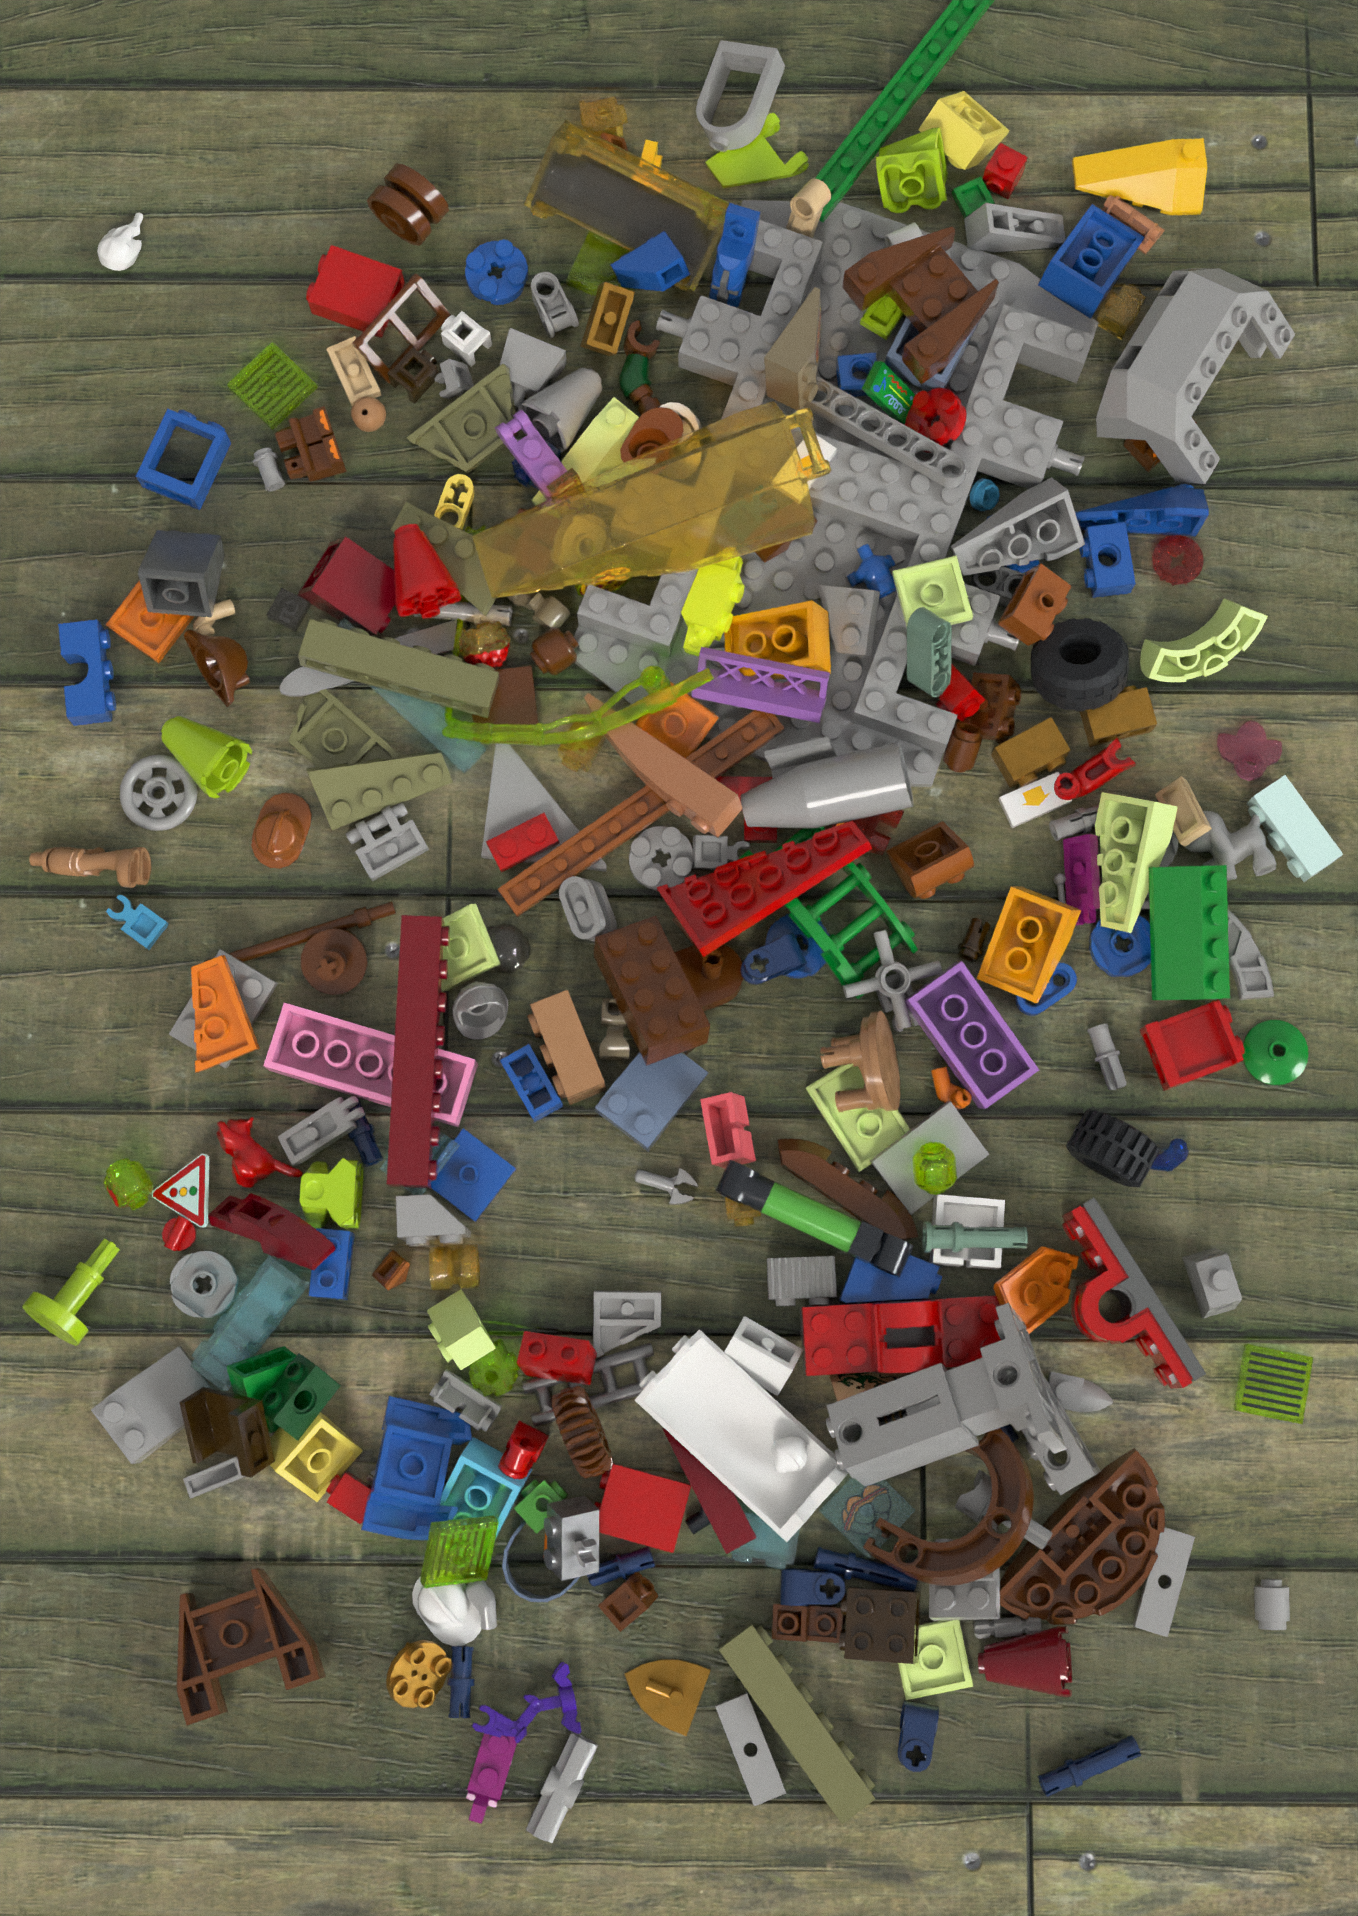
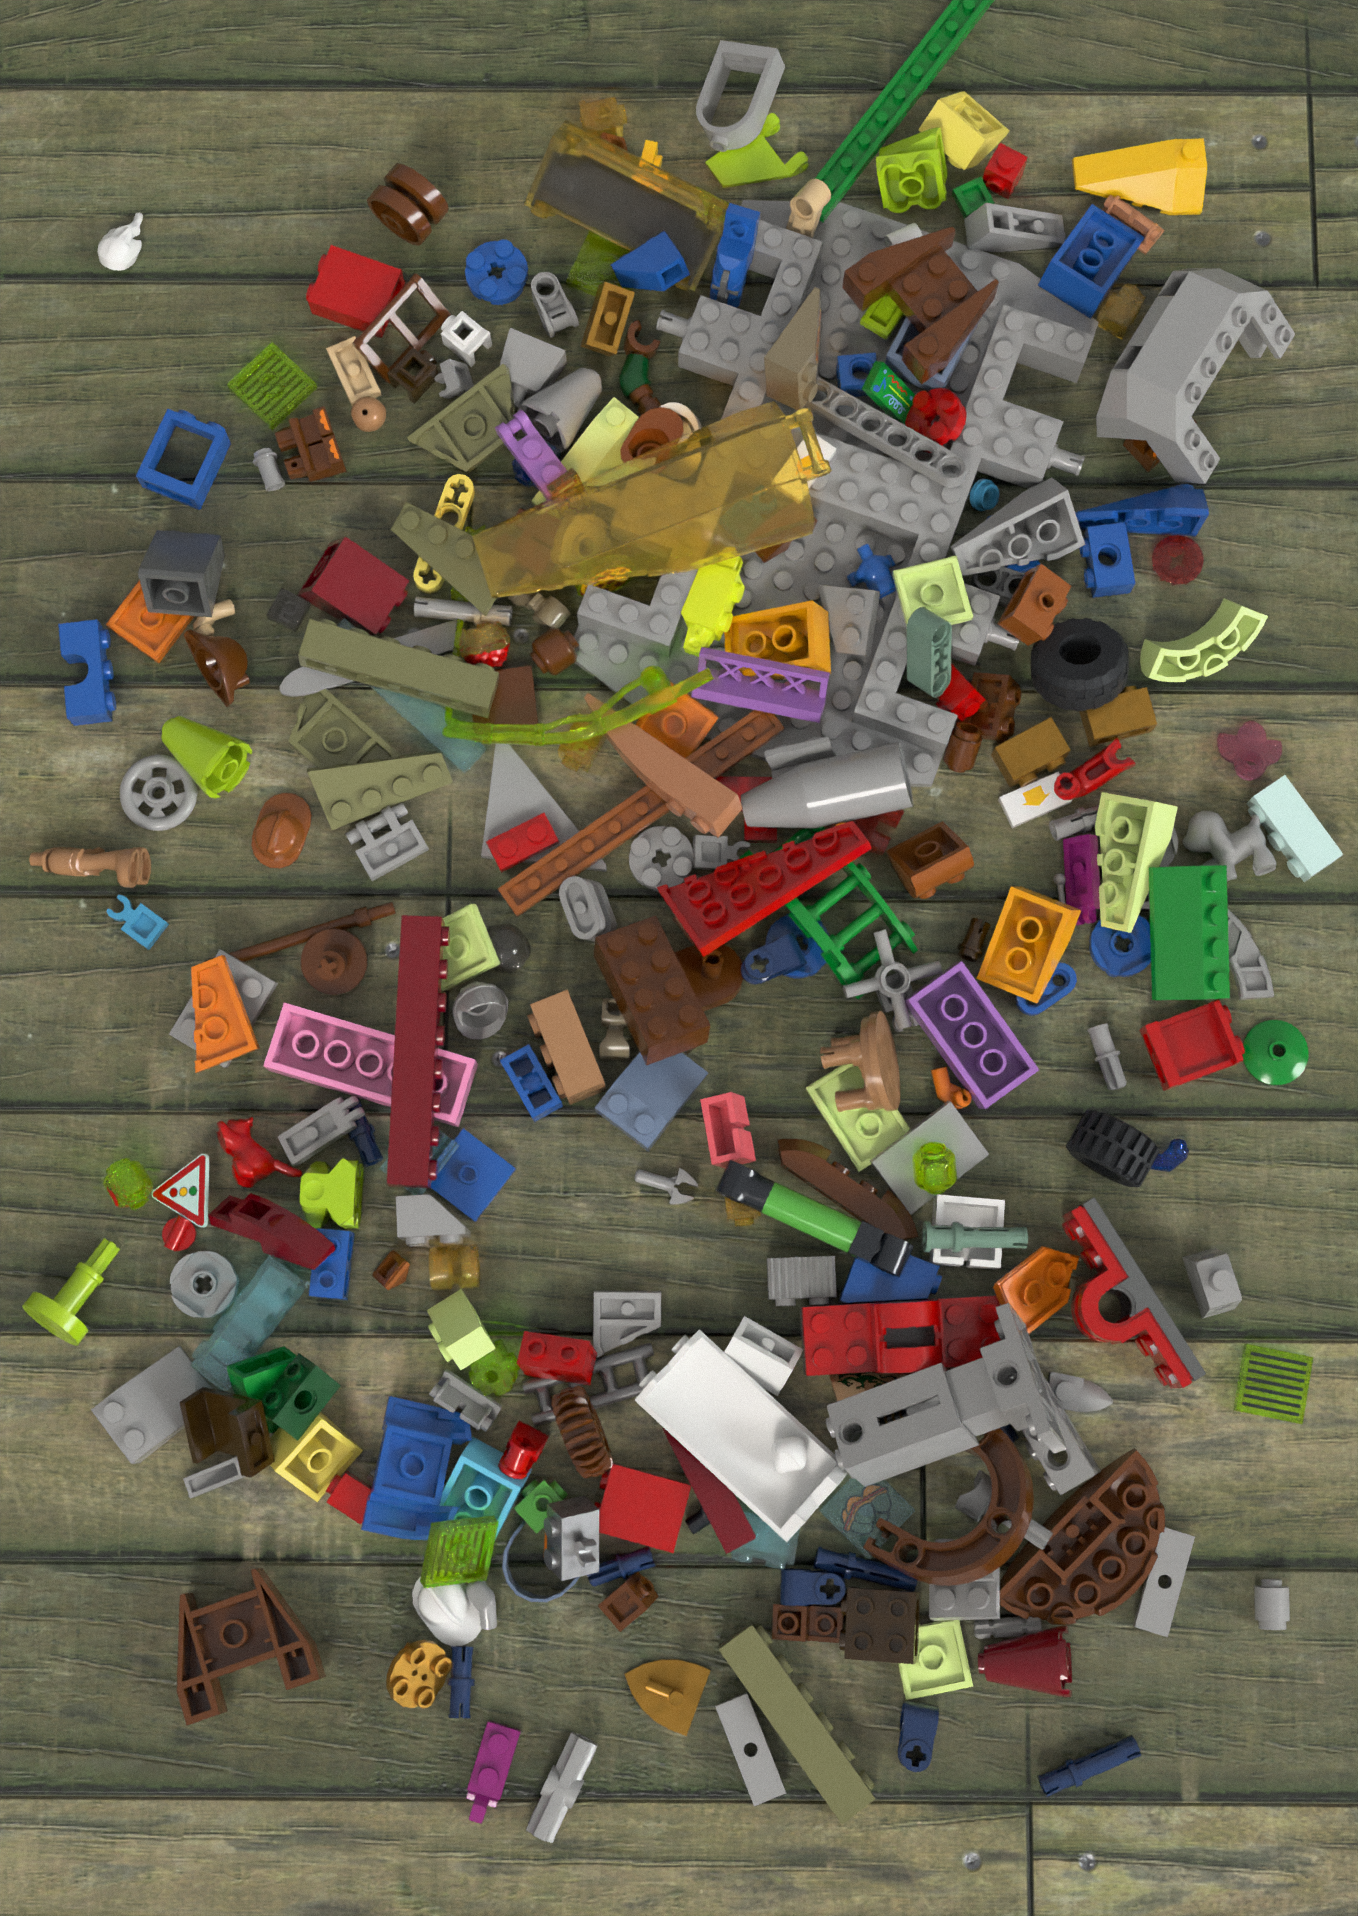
(420, 575): red cone -> none
(501, 1725): dark purple piece -> none
(1190, 819): tan tile -> none

